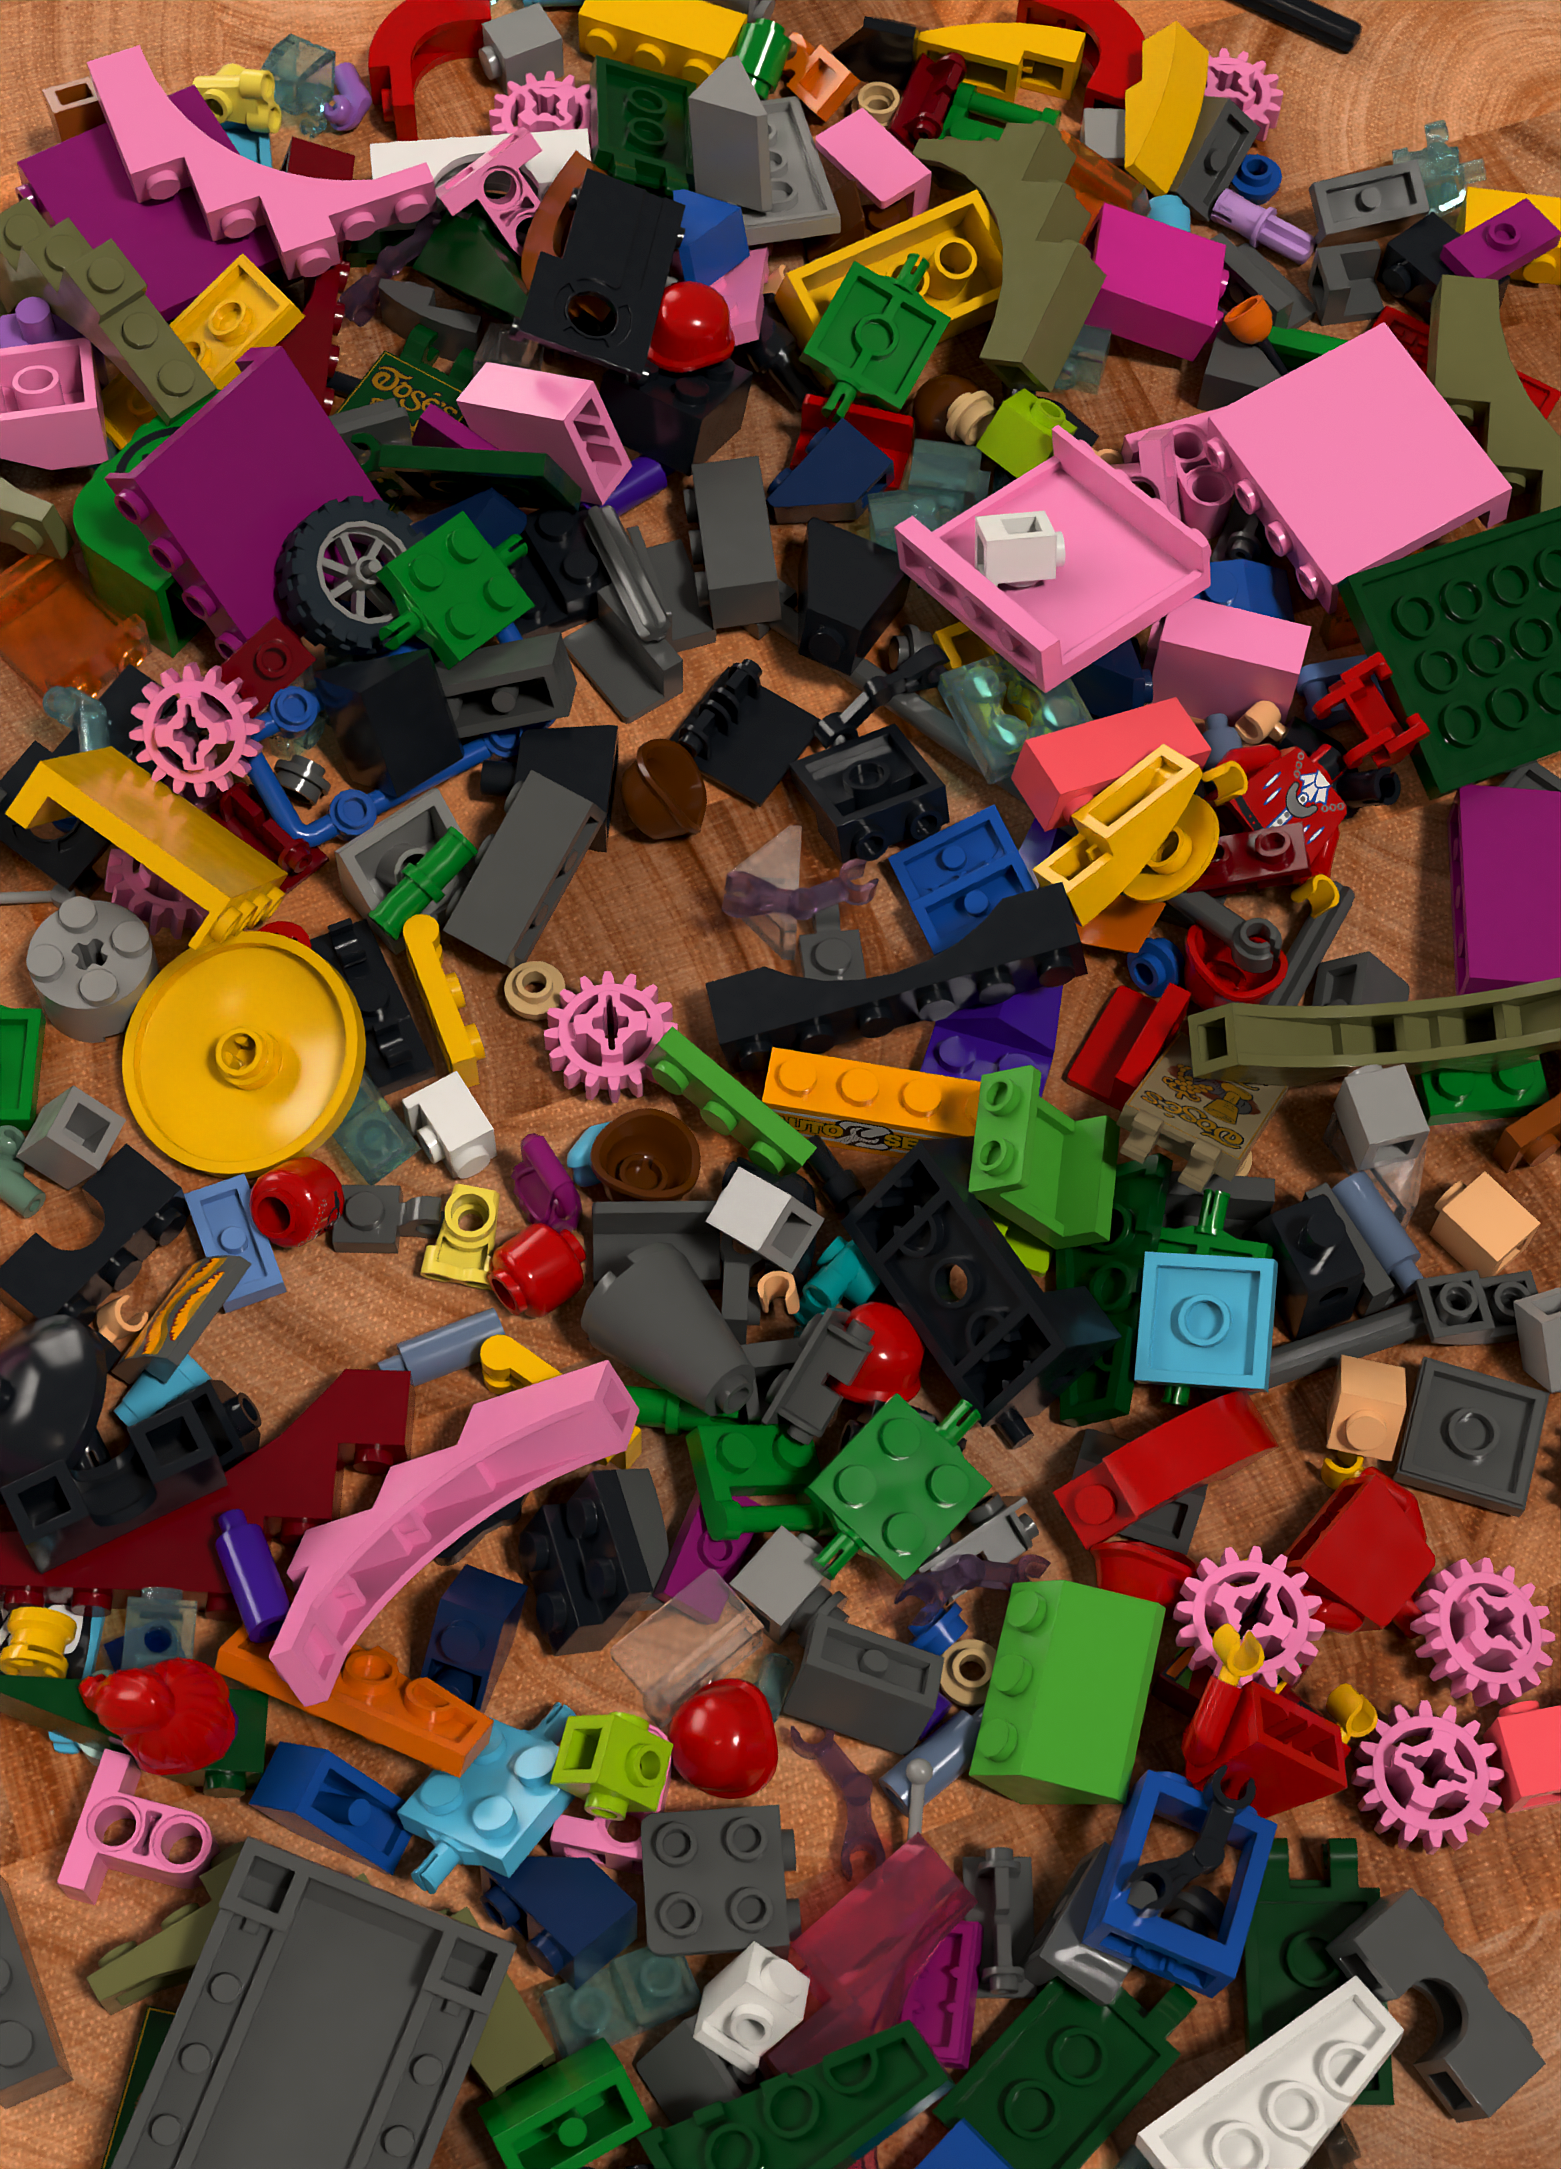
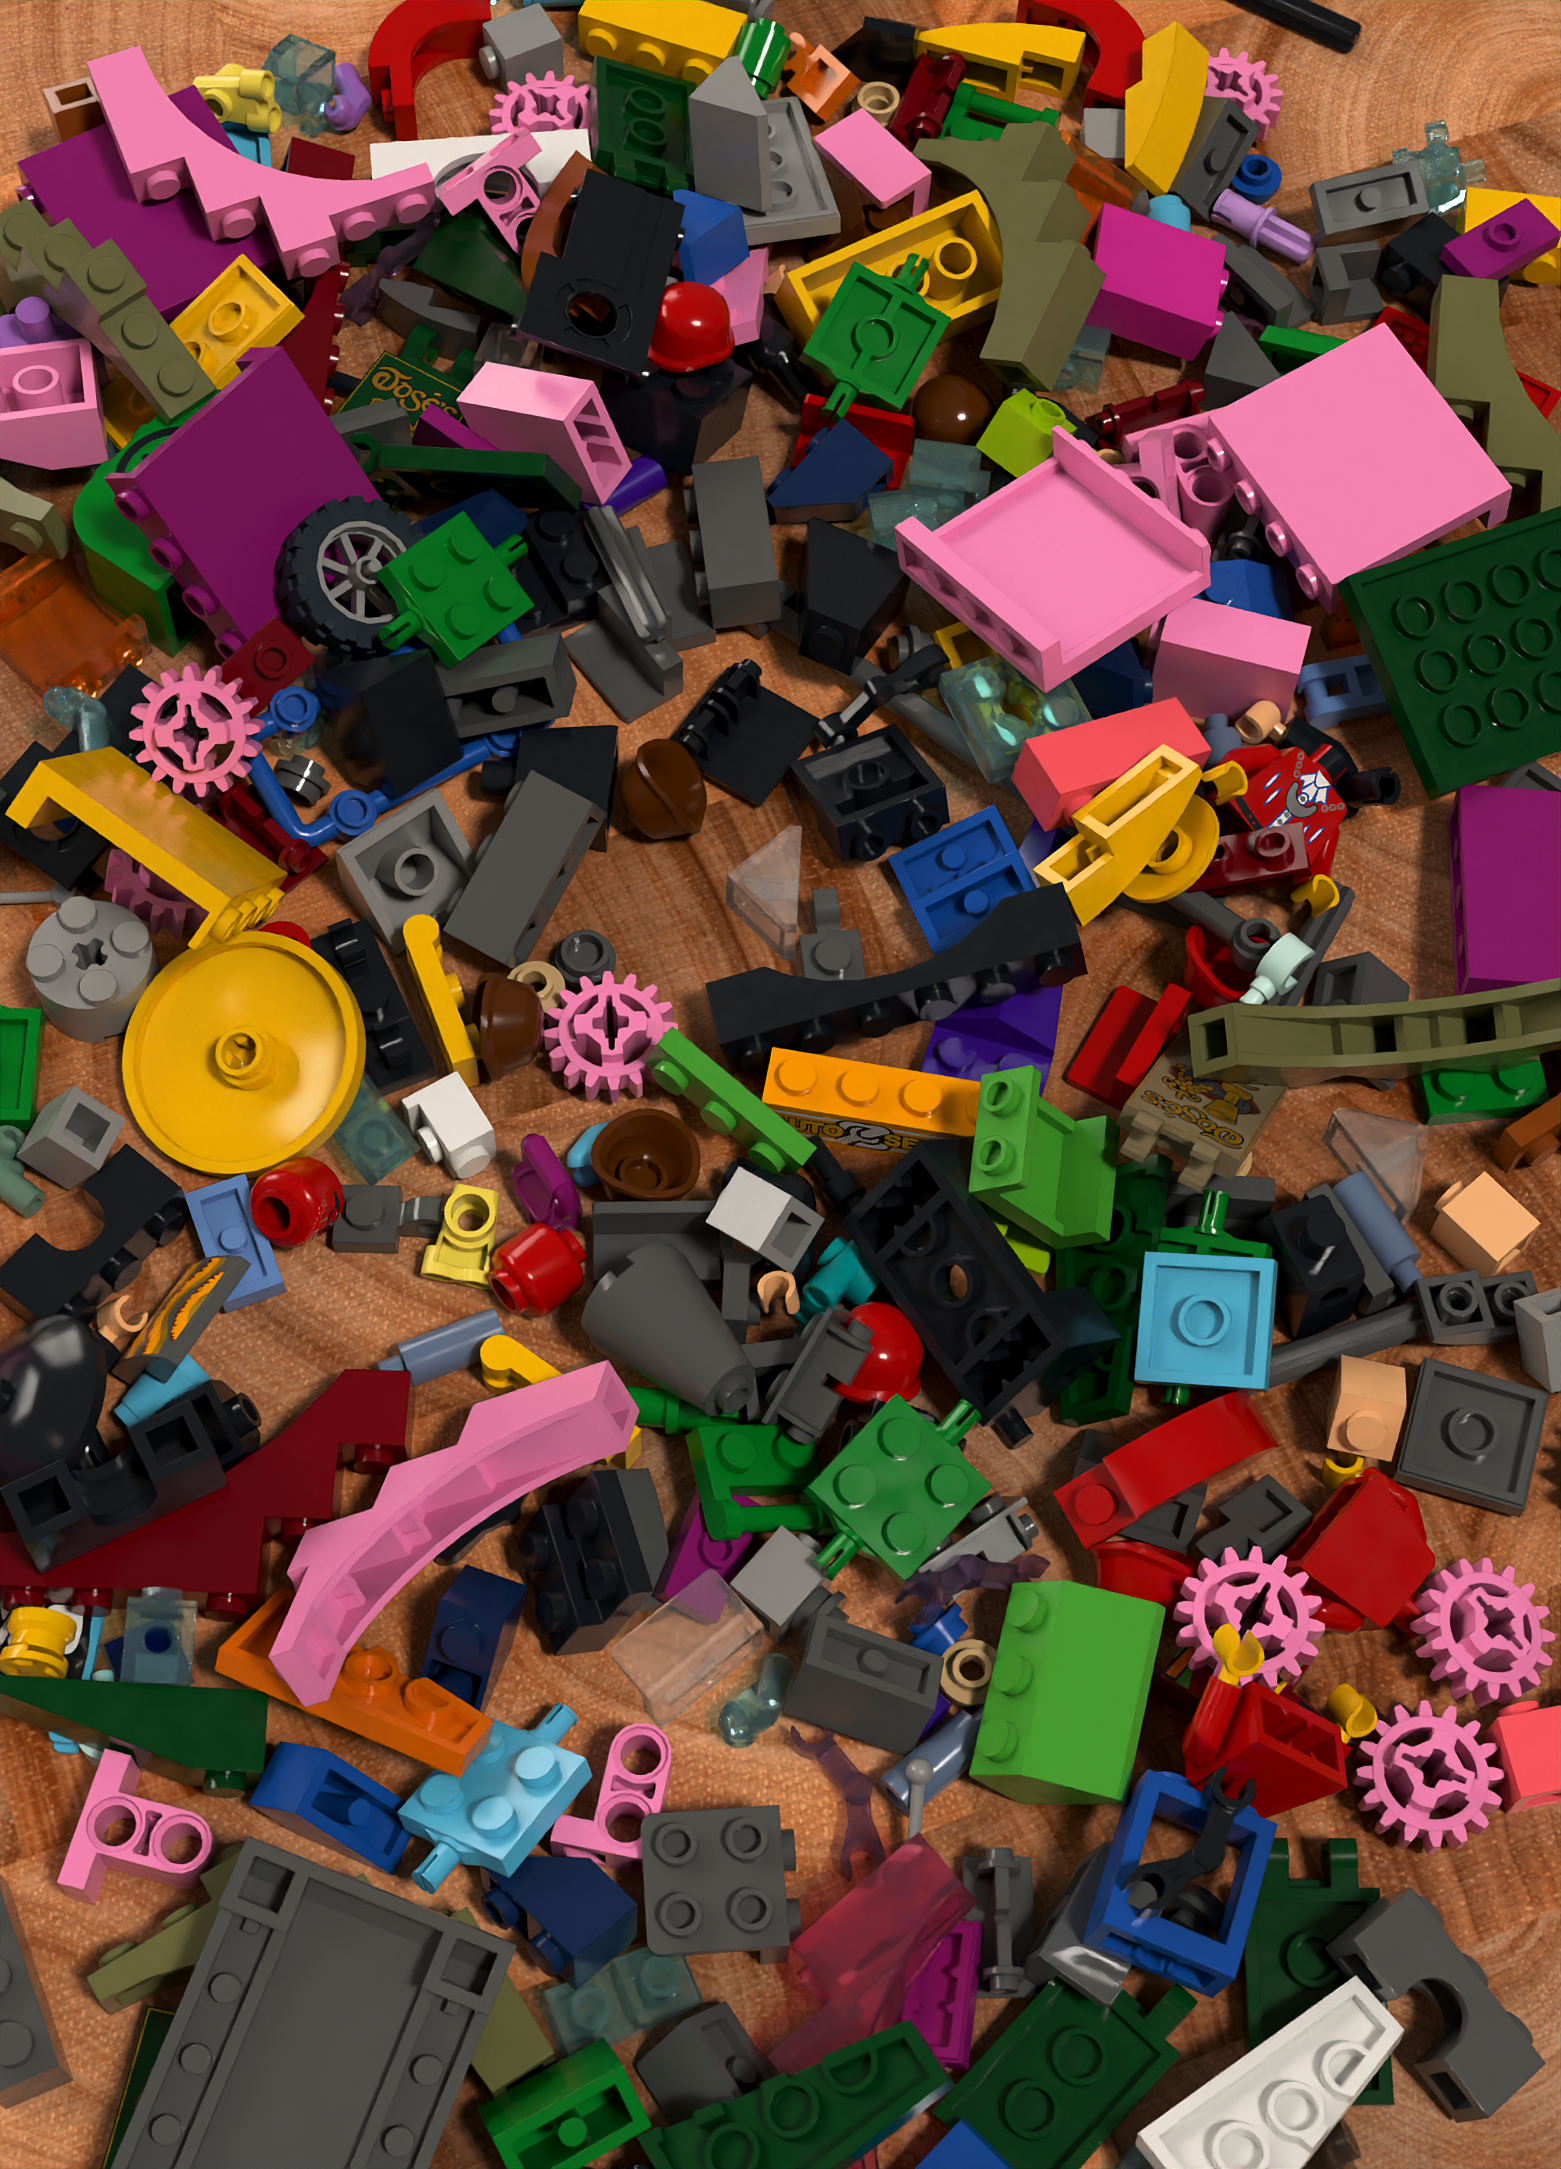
(168, 1713): red hair -> none
(252, 1576): dark purple cylinder -> none
(423, 882): green pin -> none
(507, 1022): none -> reddish brown helmet
(586, 955): none -> dark grey plate
(612, 1764): lime brick -> none
(725, 1739): red helmet -> none
(750, 2007): white brick -> none
(800, 903): piece -> none
(970, 417): tan plate -> none
(1018, 548): white brick -> none
(1121, 925): orange sticker -> none
(1145, 412): none -> dark red hinge
(1156, 965): blue plate -> none
(1252, 324): orange hinge -> none
(1259, 1517): none -> dark grey plate
(1276, 969): none -> light aqua piece
(1372, 715): red piece -> none
(1380, 1116): light grey brick -> none

